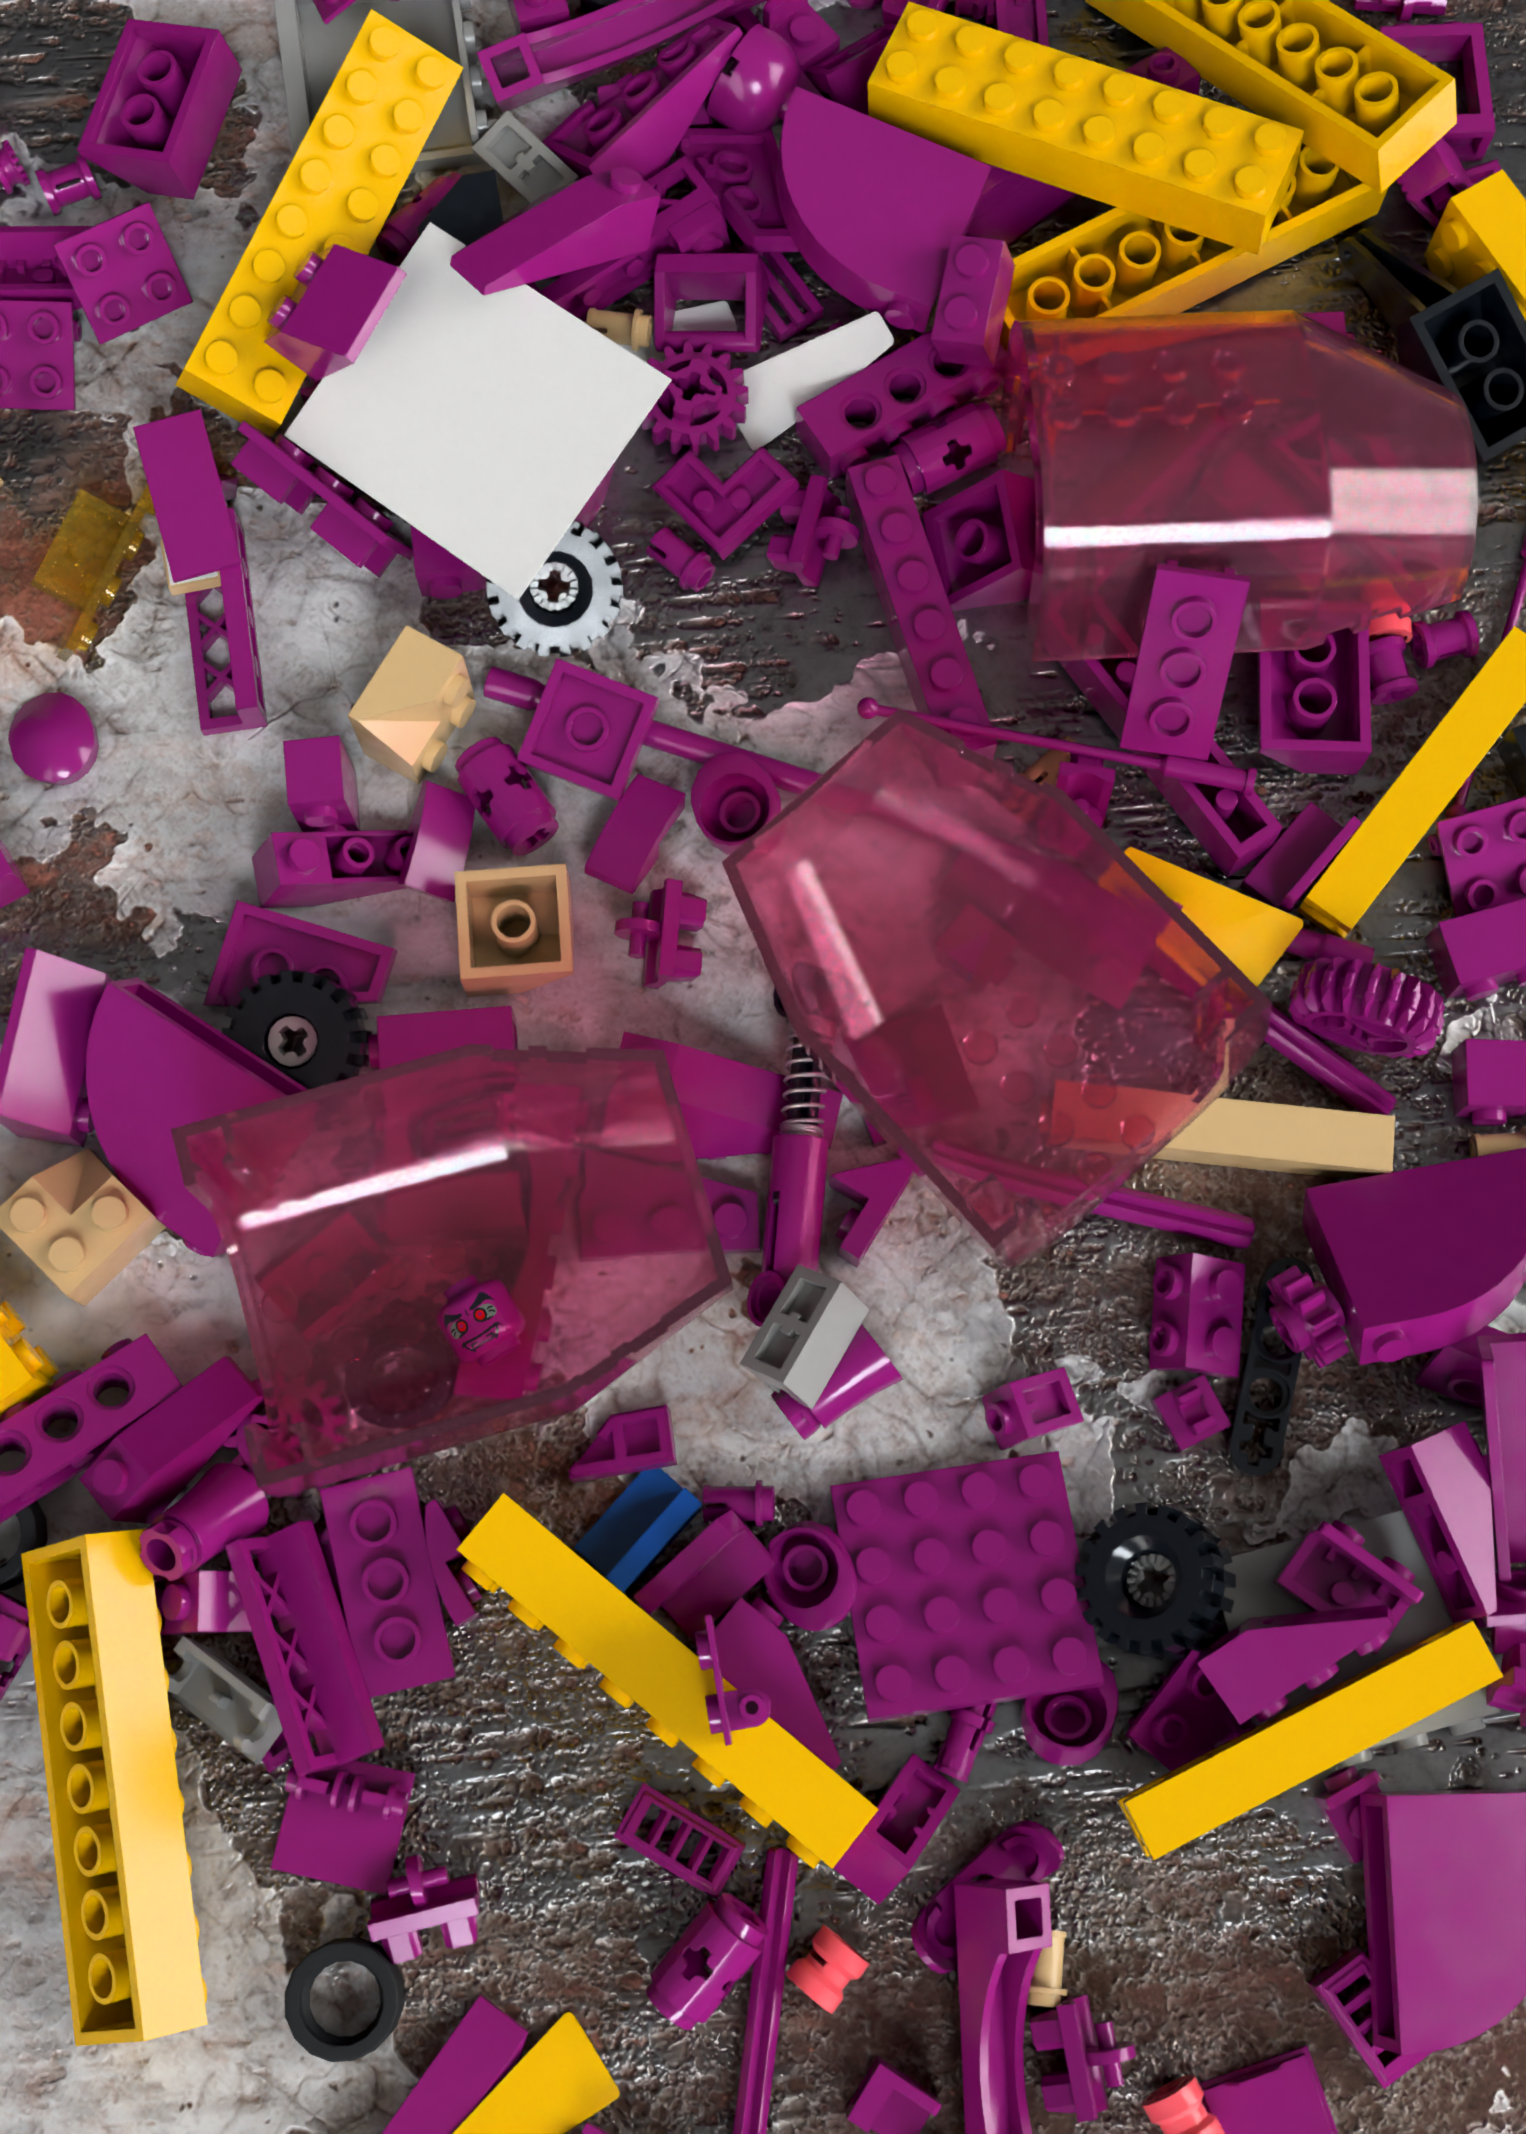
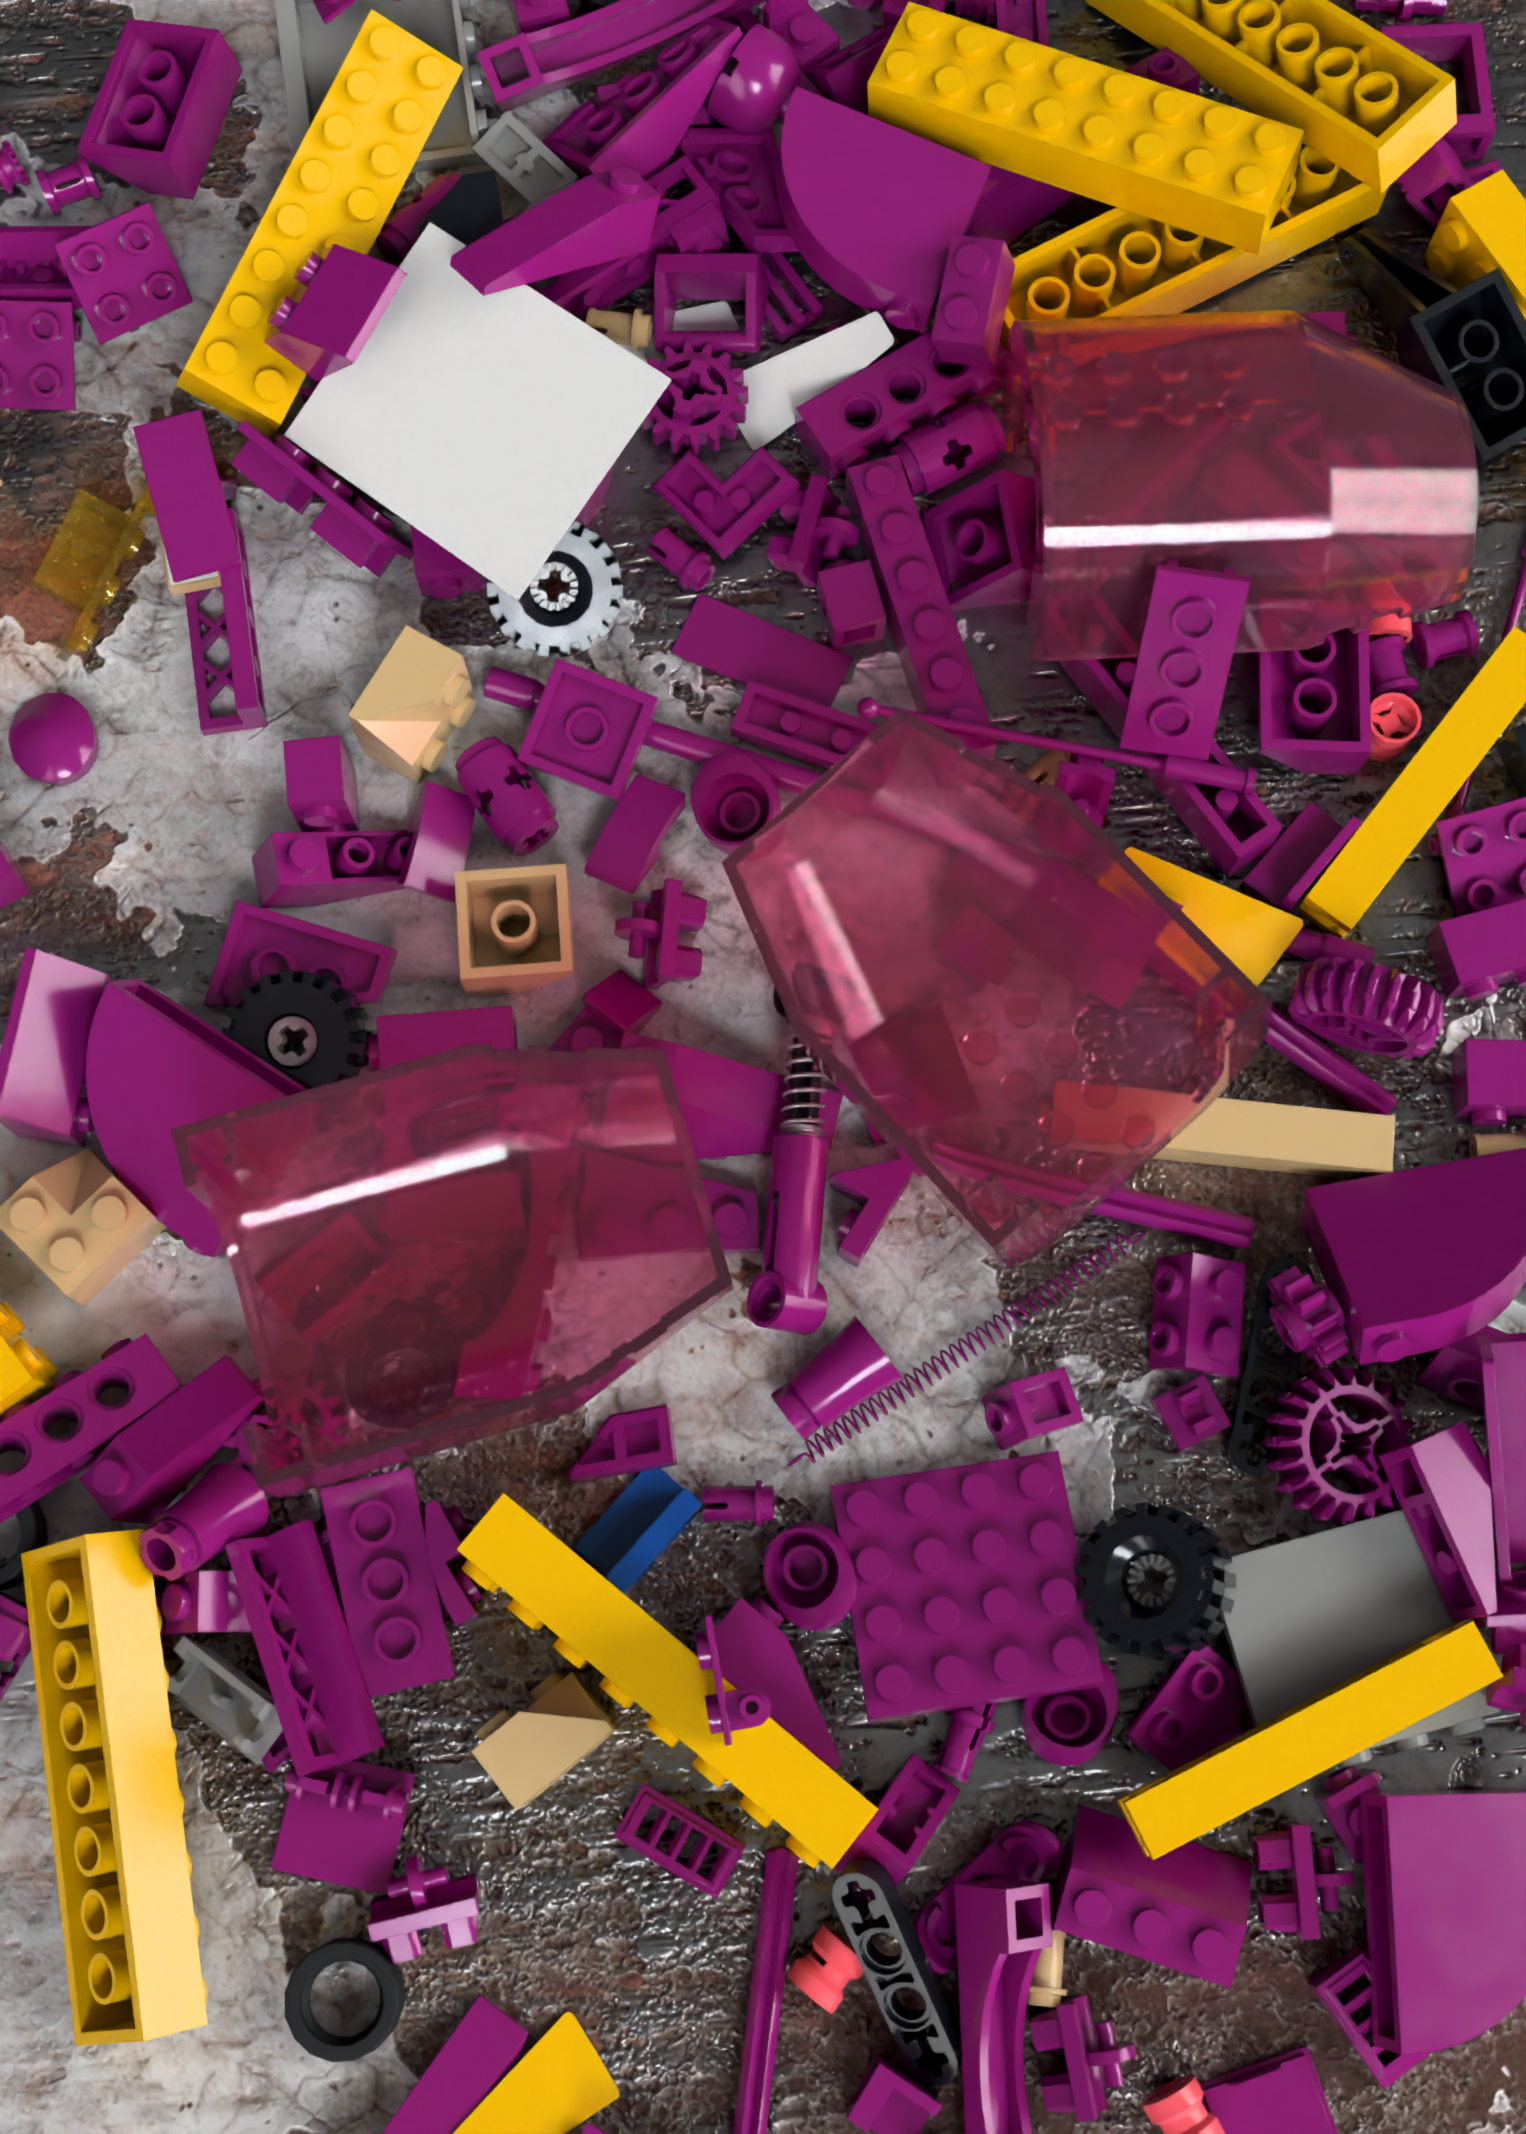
(480, 1321): magenta head -> none
(541, 1744): none -> tan slope
(608, 1011): none -> magenta slope
(679, 1981): magenta piece -> none
(708, 1574): magenta panel -> none
(759, 651): none -> magenta piece
(797, 726): none -> magenta plate
(805, 1335): light grey hinge -> none
(837, 1437): none -> magenta piece
(850, 603): none -> magenta brick
(893, 1972): none -> black beam
(1169, 1910): none -> magenta slope
(1277, 1653): magenta slope -> none
(1298, 1907): none -> magenta hips
(1313, 1416): none -> magenta gear
(1336, 1573): magenta bracket -> none
(1395, 717): none -> coral wheel

